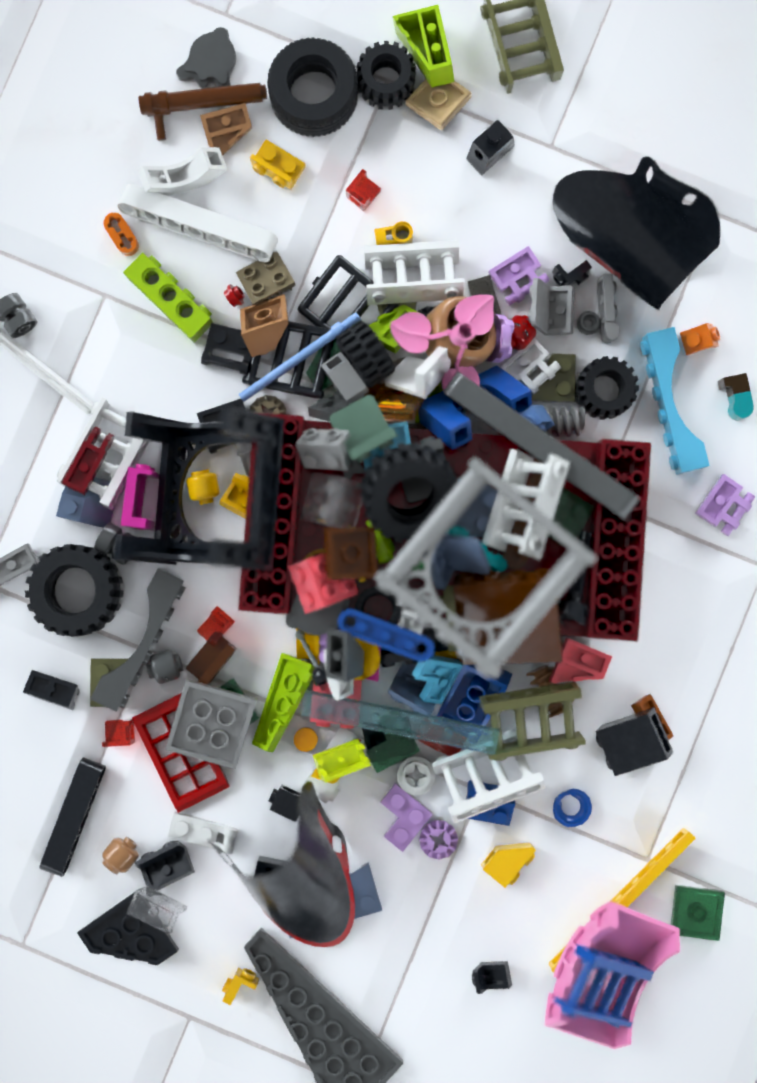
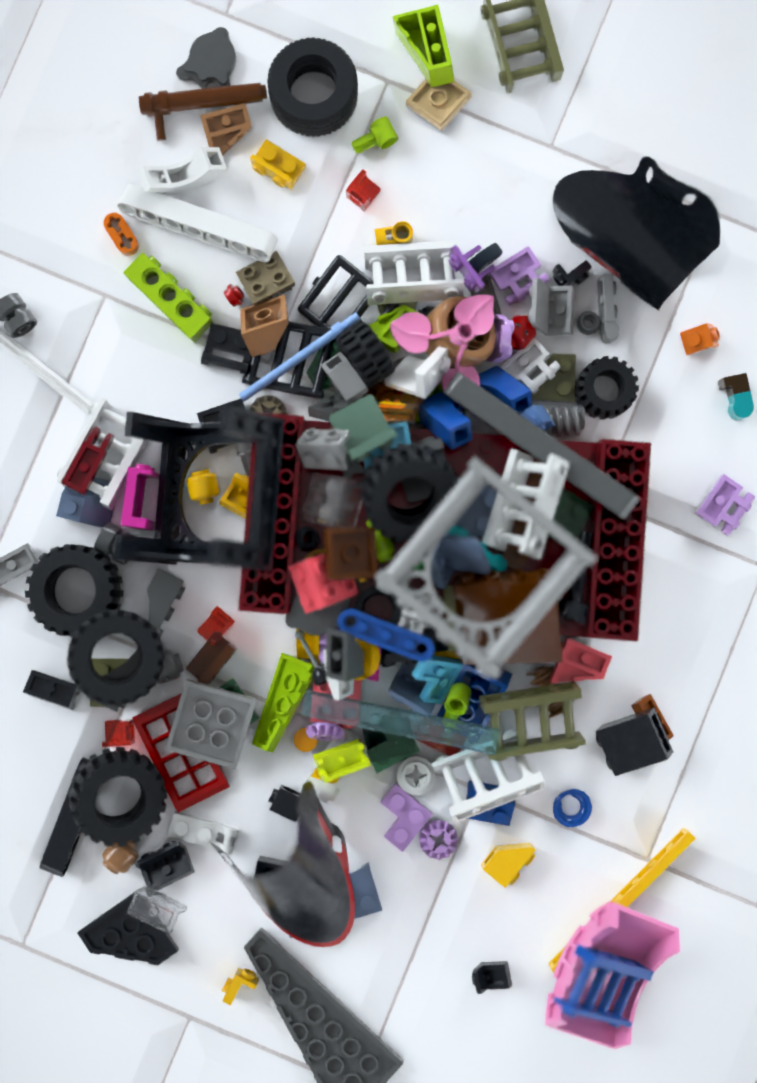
(121, 691): none -> black tyre
(130, 824): none -> black tyre
(313, 538): none -> black plate
(325, 731): none -> lavender gear
(380, 134): none -> lime axle
(386, 57): black tyre -> none
(457, 701): none -> lime axle
(481, 260): none -> medium lavender plate
(492, 144): black torso -> none
(686, 449): medium azure arch -> none
(698, 912): clear green plate -> none

